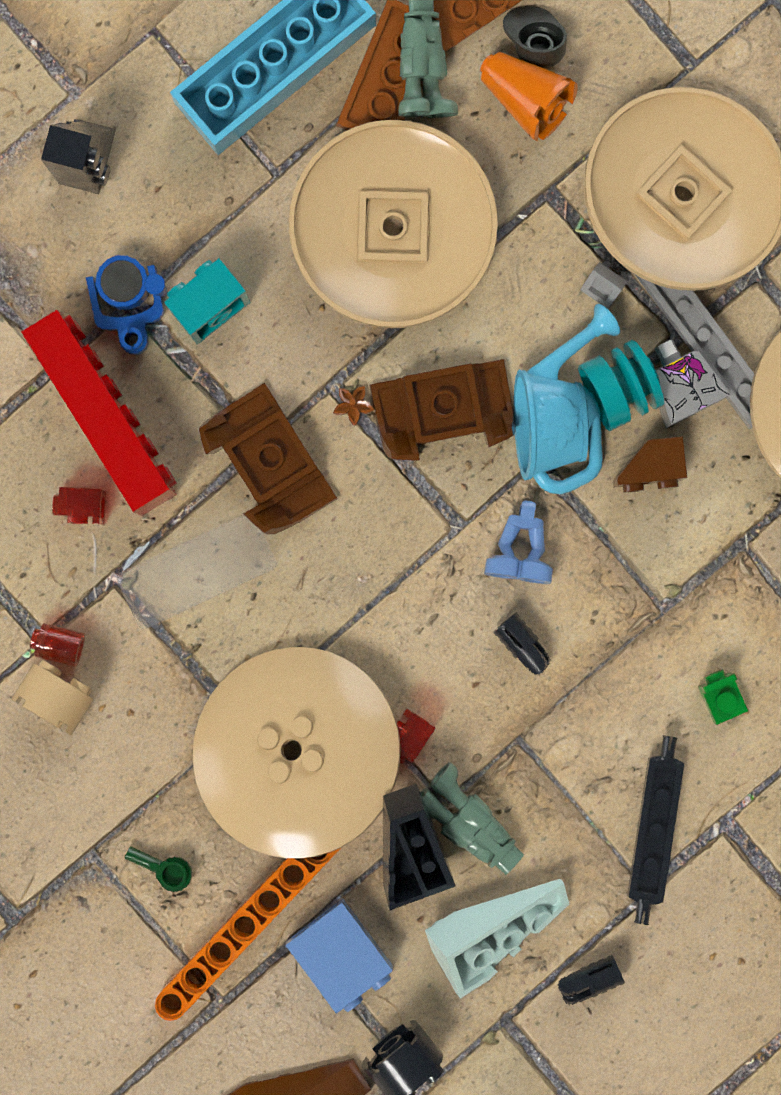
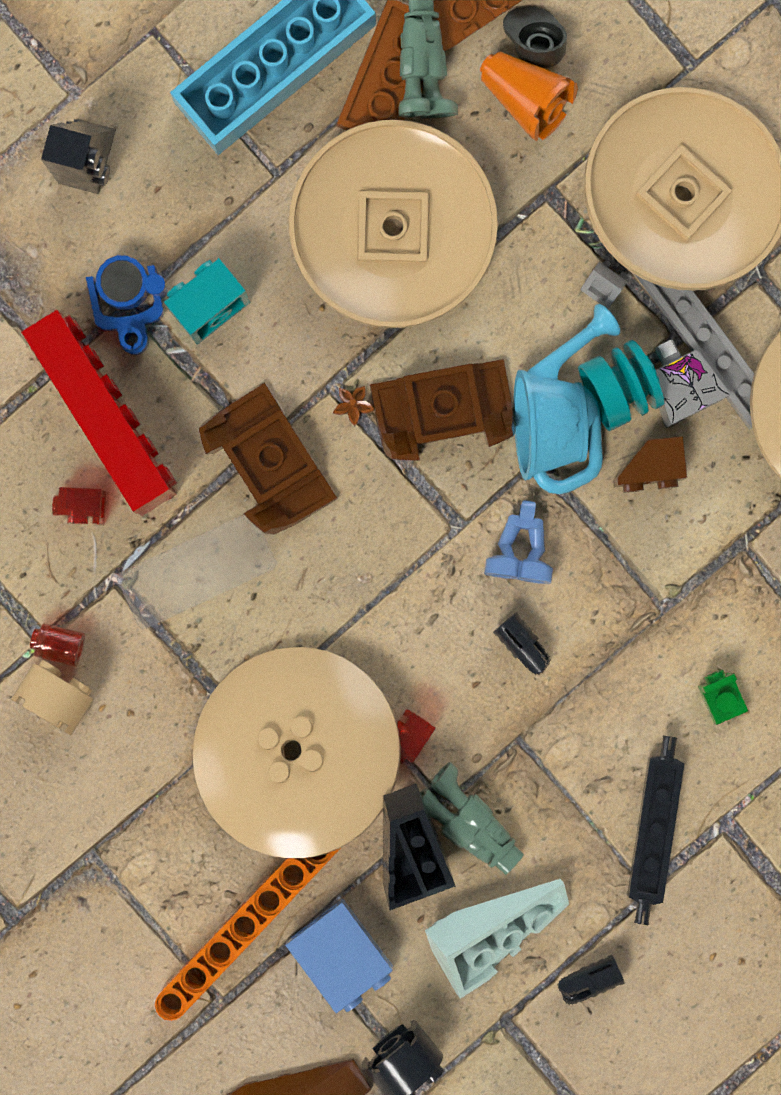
(173, 873): dark green plate -> none

